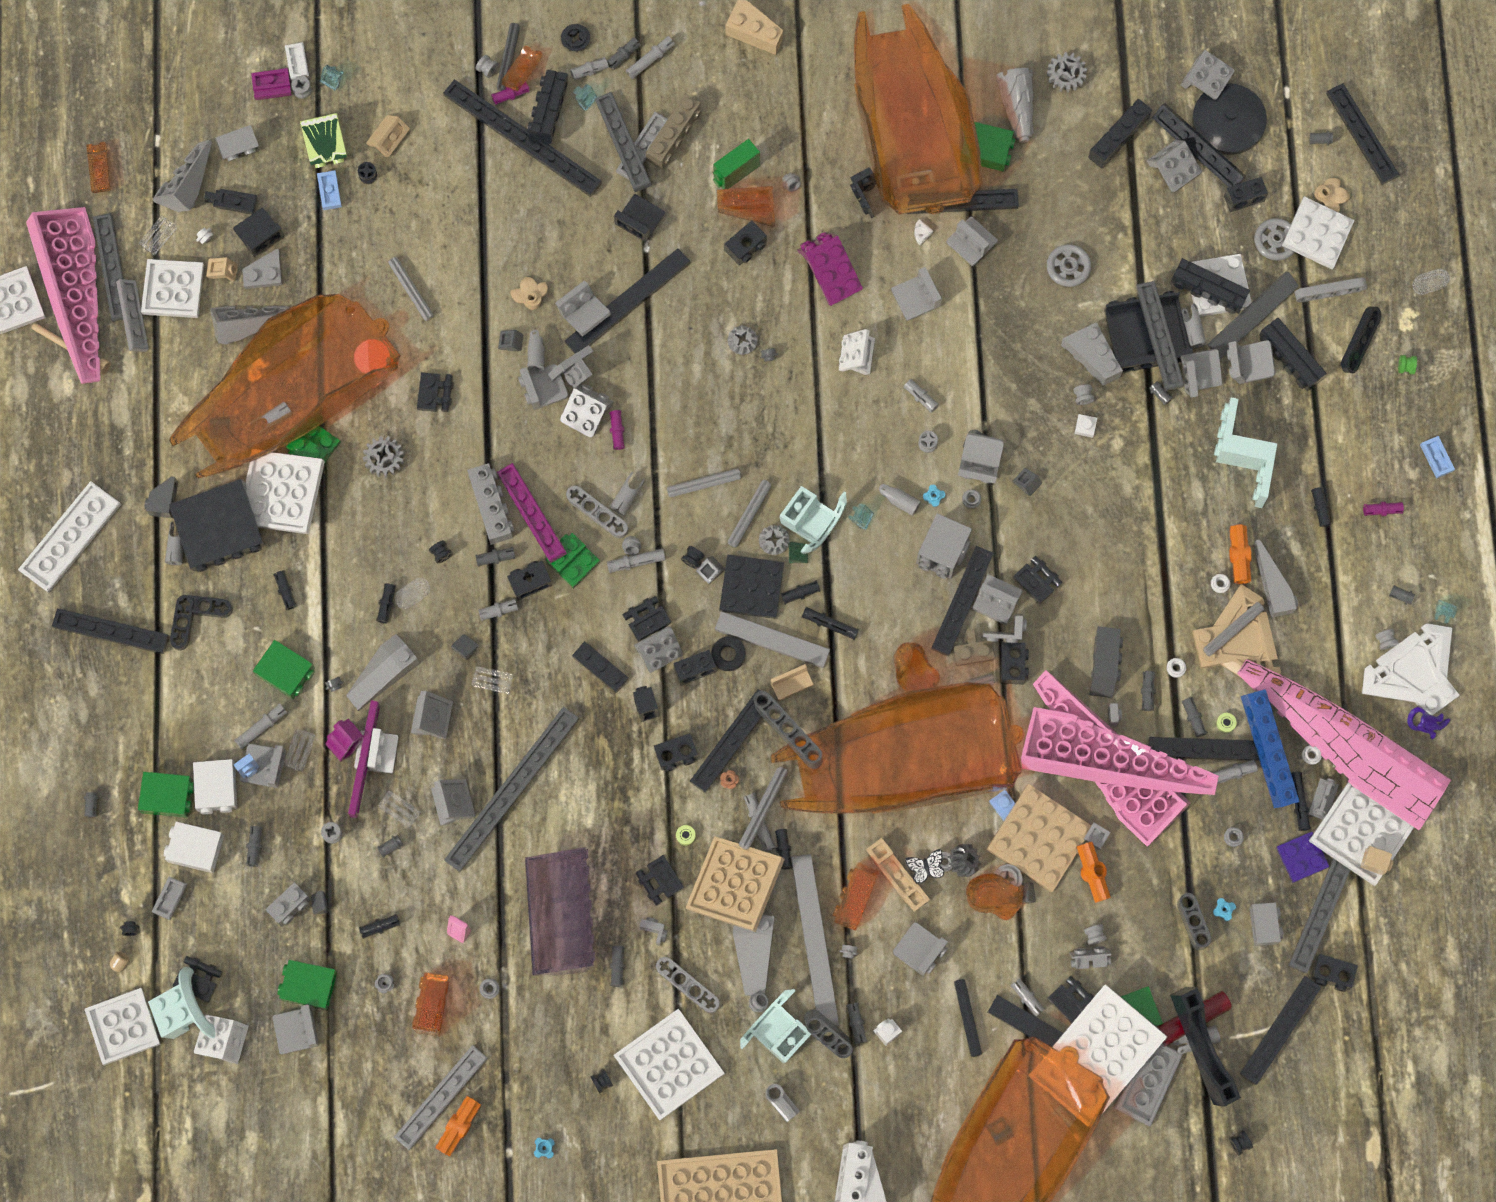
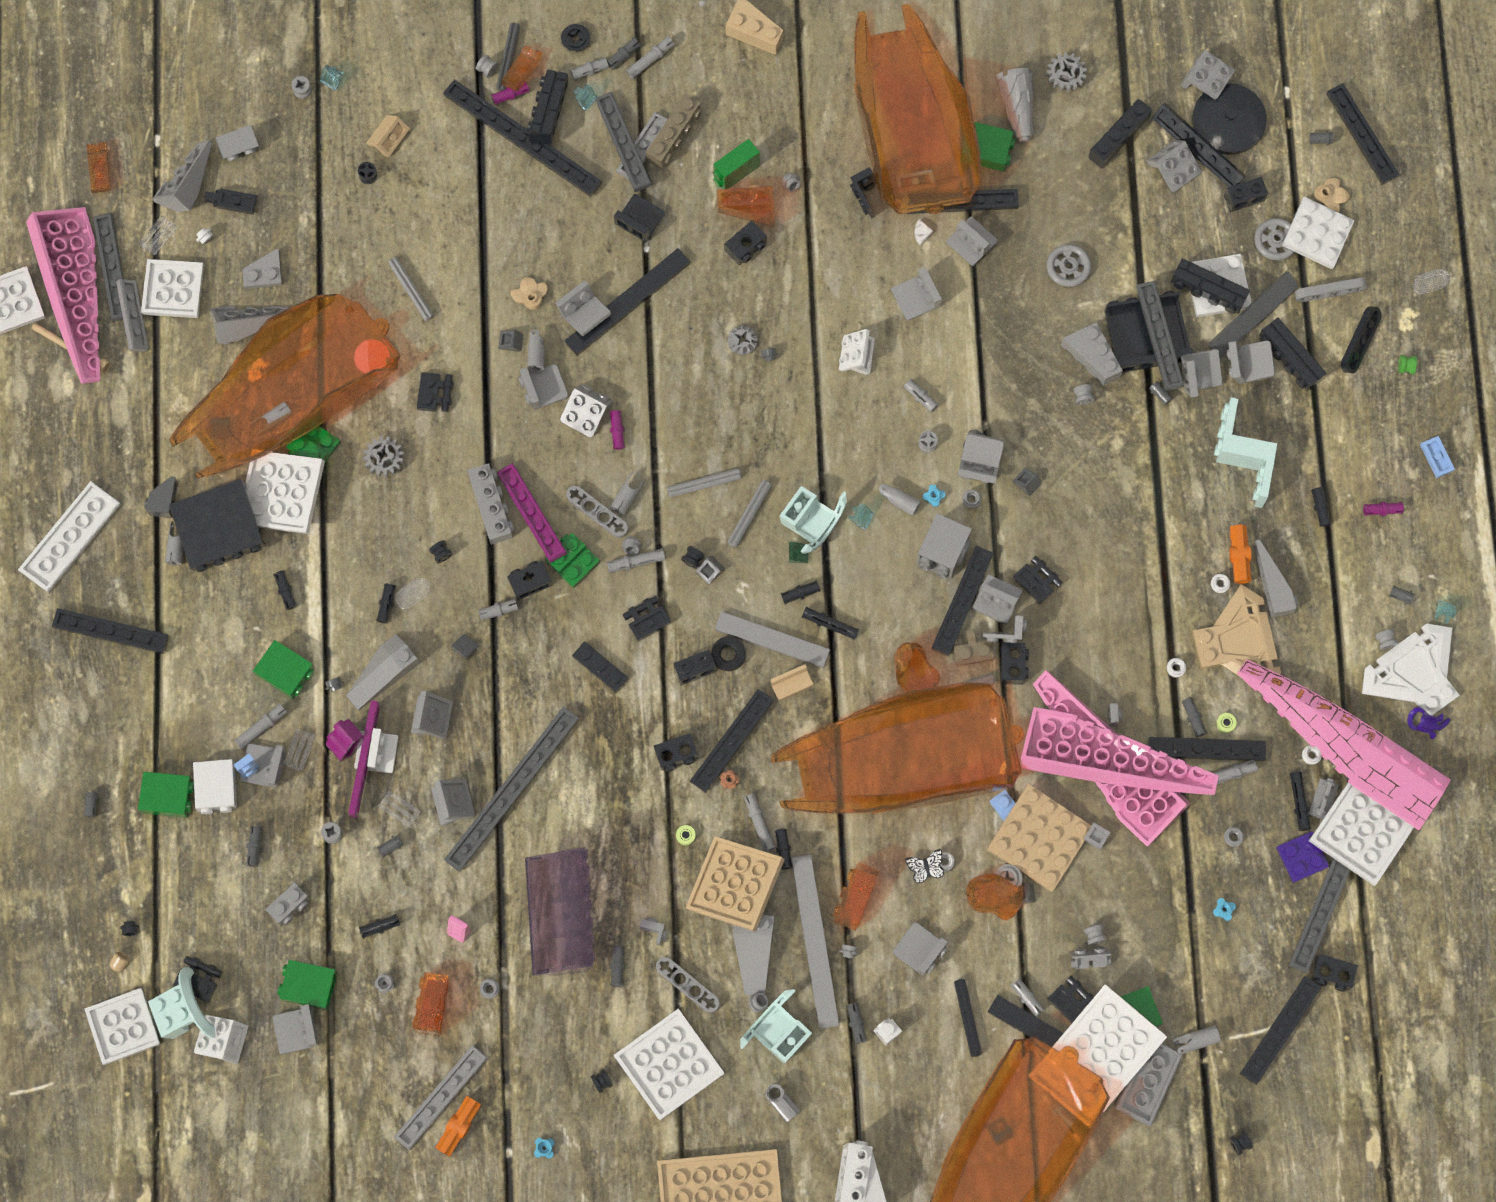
(169, 898): light grey plate -> none
(193, 609): black beam -> none
(193, 847): white brick -> none
(222, 268): tan bracket -> none
(258, 232): black bracket -> none
(271, 84): magenta plate -> none
(296, 60): white plate -> none
(319, 903): dark grey slope -> none
(324, 140): slope -> none
(329, 190): light blue plate -> none
(492, 687): clear tile -> none
(495, 556): dark grey pin -> none
(574, 368): light grey bracket -> none
(645, 703): black brick -> none
(659, 649): light grey bracket -> none
(665, 877): black plate -> none
(751, 586): black plate -> none
(763, 808): light grey axle -> none
(768, 546): light grey gear -> none
(791, 738): dark grey beam -> none
(823, 1026): dark grey beam -> none
(831, 267): magenta bracket -> none
(897, 875): tan slope -> none
(964, 860): dark grey gear -> none
(1085, 425): white plate -> none
(1093, 872): orange piece -> none
(1106, 661): dark grey wedge -> none
(1148, 691): dark grey pin -> none
(1192, 1018): black arch -> none
(1194, 327): light grey piece -> none
(1194, 931): dark grey beam -> none
(1214, 1007): dark red brick -> none
(1233, 629): light grey axle -> none
(1265, 924): light grey brick -> none
(1269, 749): blue brick -> none
(1376, 860): tan brick -> none

